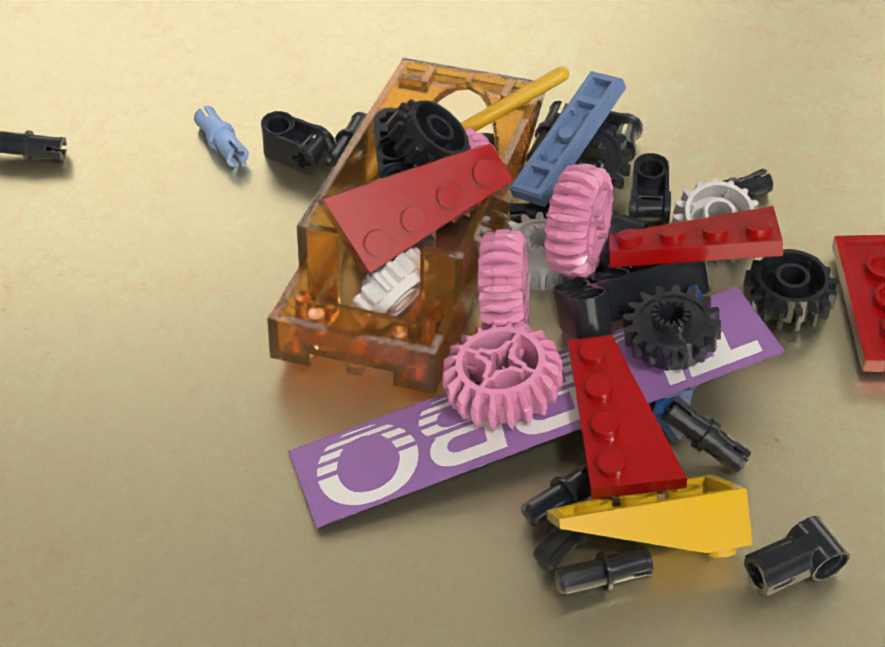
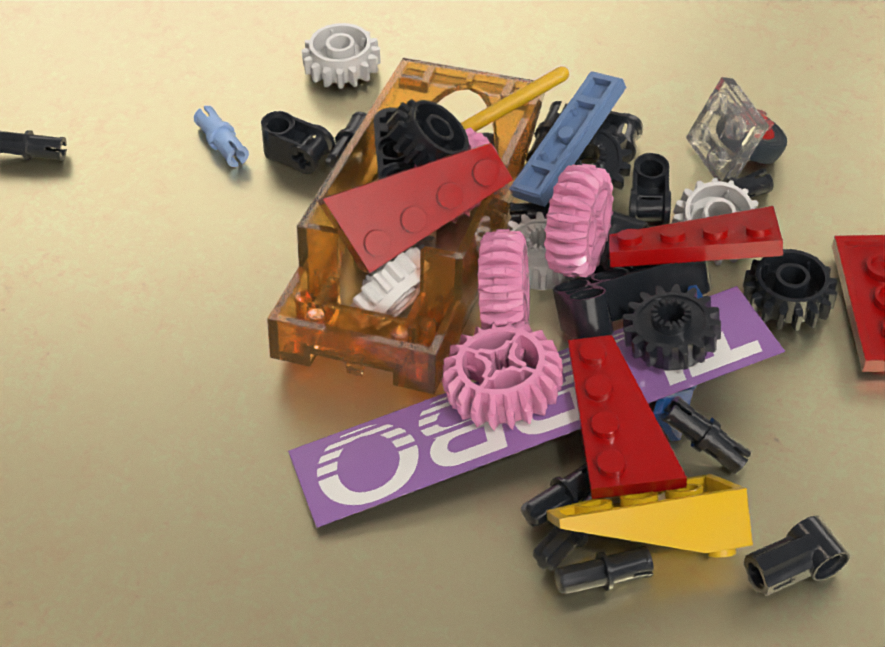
(341, 55): none -> white gear
(734, 132): none -> clear plate

